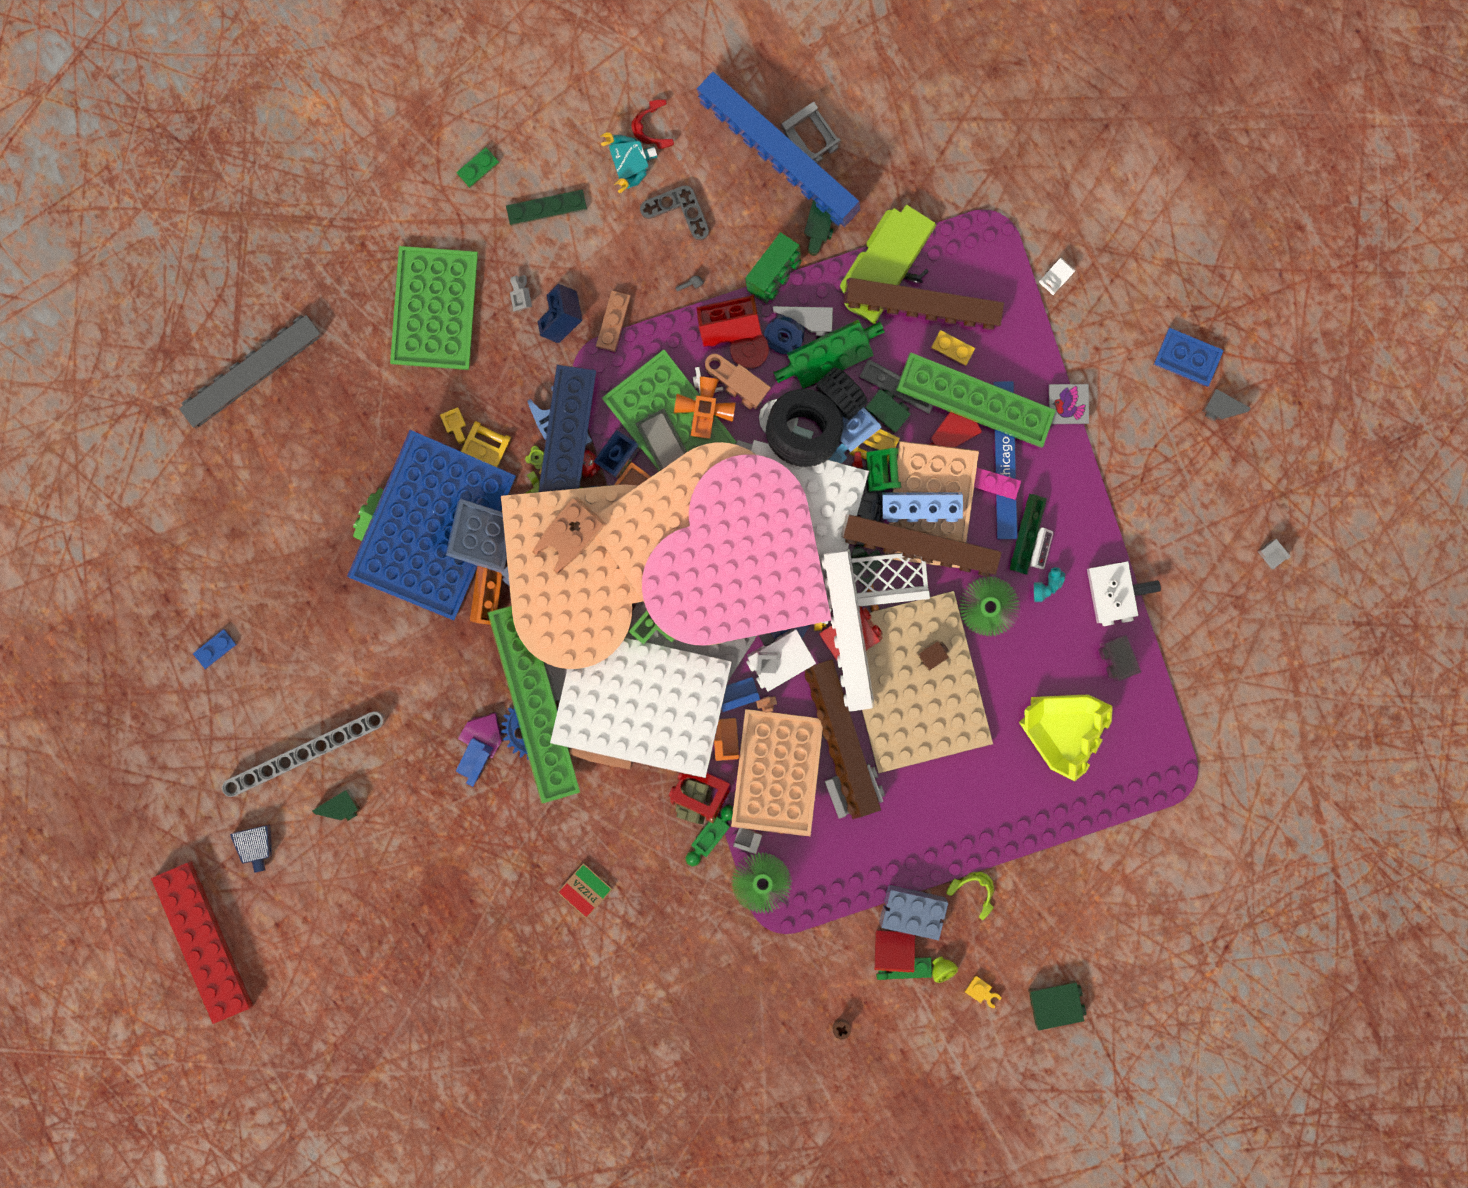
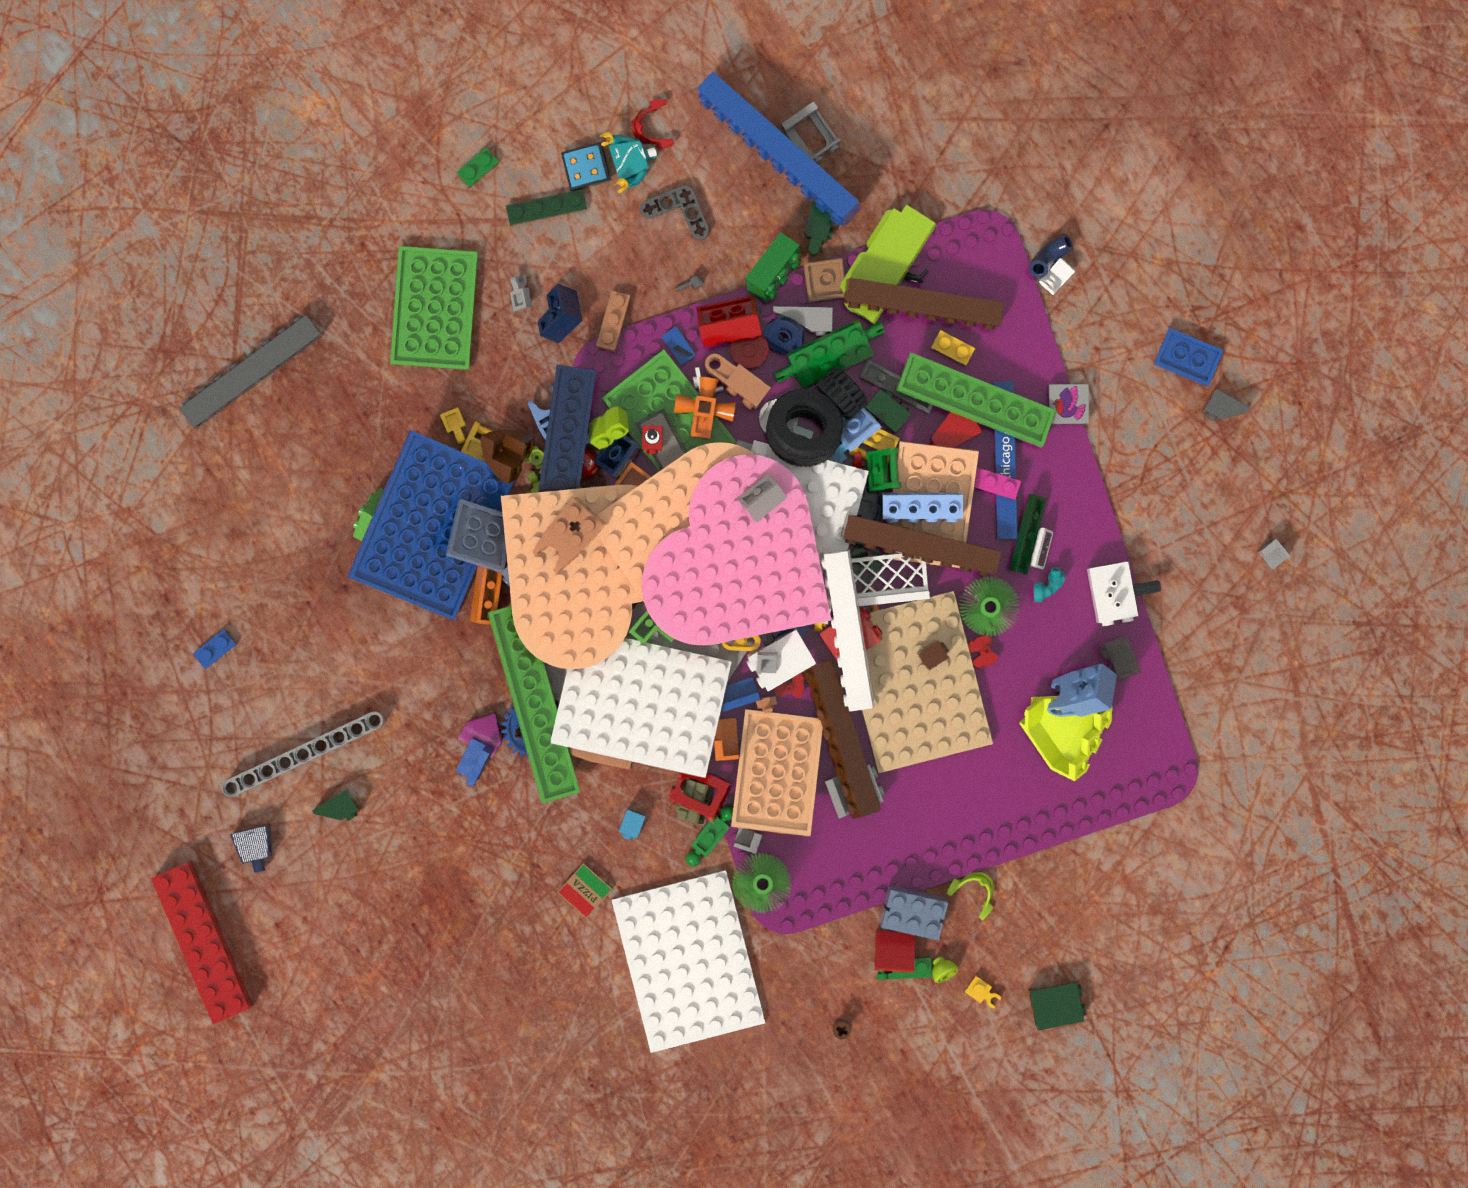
(506, 452): none -> reddish brown brick
(586, 166): none -> dark azure slope
(608, 427): none -> lime brick
(631, 824): none -> dark azure brick
(652, 439): none -> red brick
(678, 345): none -> blue sticker
(688, 961): none -> white plate
(742, 645): none -> yellow plate
(762, 497): none -> light grey panel
(795, 687): none -> red piece
(824, 279): none -> medium nougat tile
(982, 645): none -> red piece
(1049, 255): none -> dark blue cylinder
(1083, 692): none -> medium blue brick

